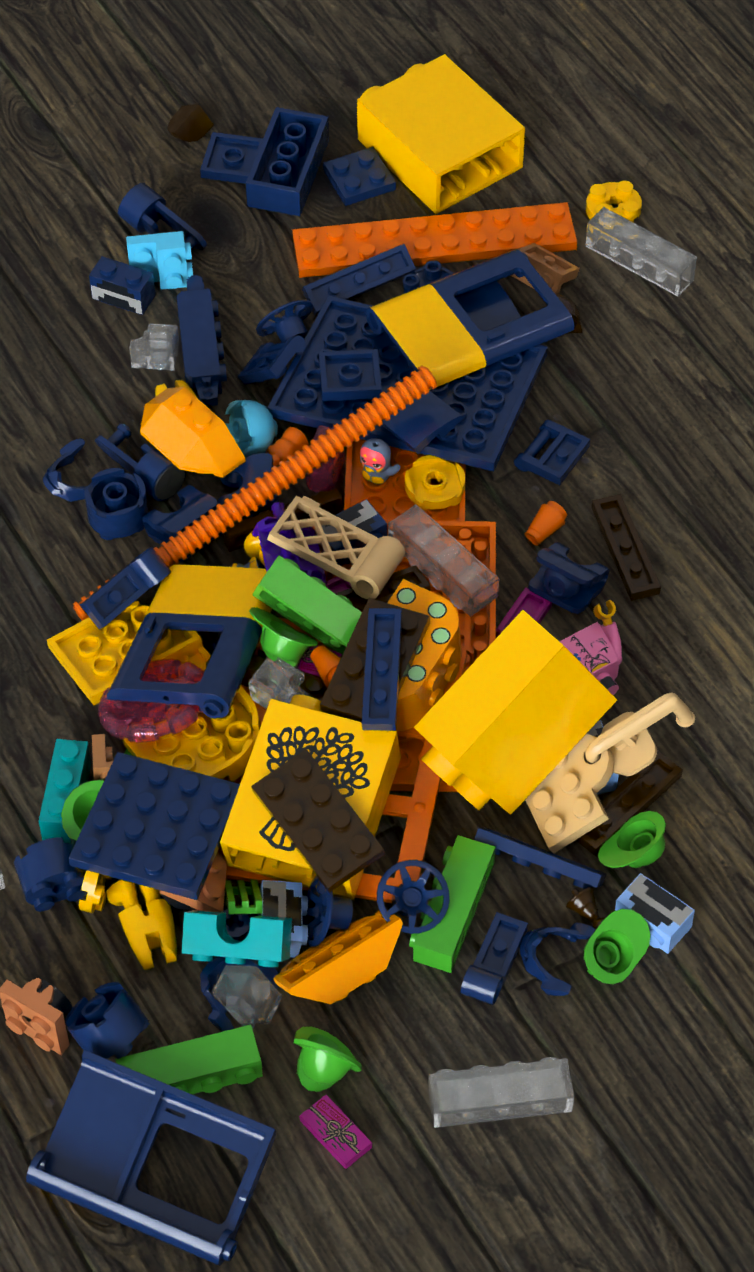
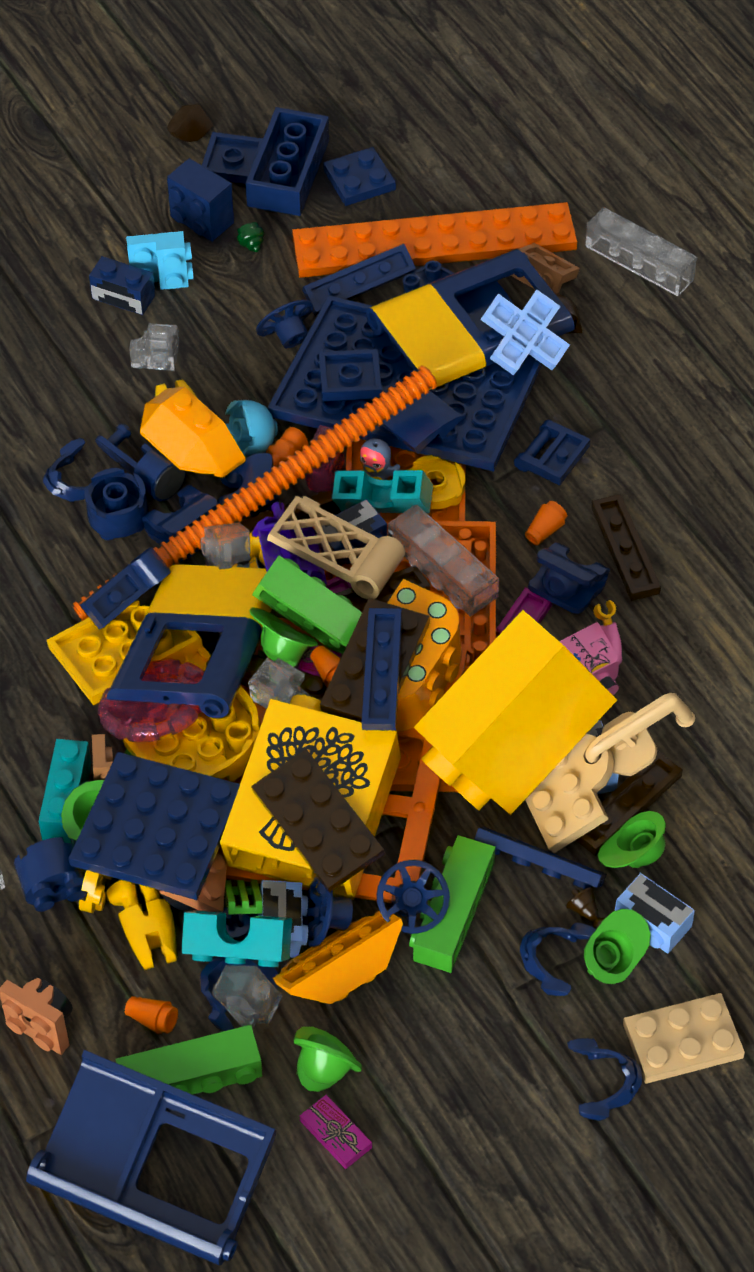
(106, 1022): dark blue brick -> none
(143, 209): dark blue piece -> none
(152, 1013): none -> orange cone
(199, 341): dark blue hinge -> none
(200, 199): none -> dark blue brick
(225, 545): none -> clear brick
(251, 236): none -> dark green plate
(271, 360): dark blue plate -> none
(386, 496): none -> teal arch
(440, 133): yellow brick -> none
(495, 959): dark blue plate -> none
(500, 1092): clear brick -> none
(525, 332): none -> light blue plate
(617, 193): yellow plate -> none
(630, 1067): none -> dark blue helmet
(683, 1038): none -> tan plate

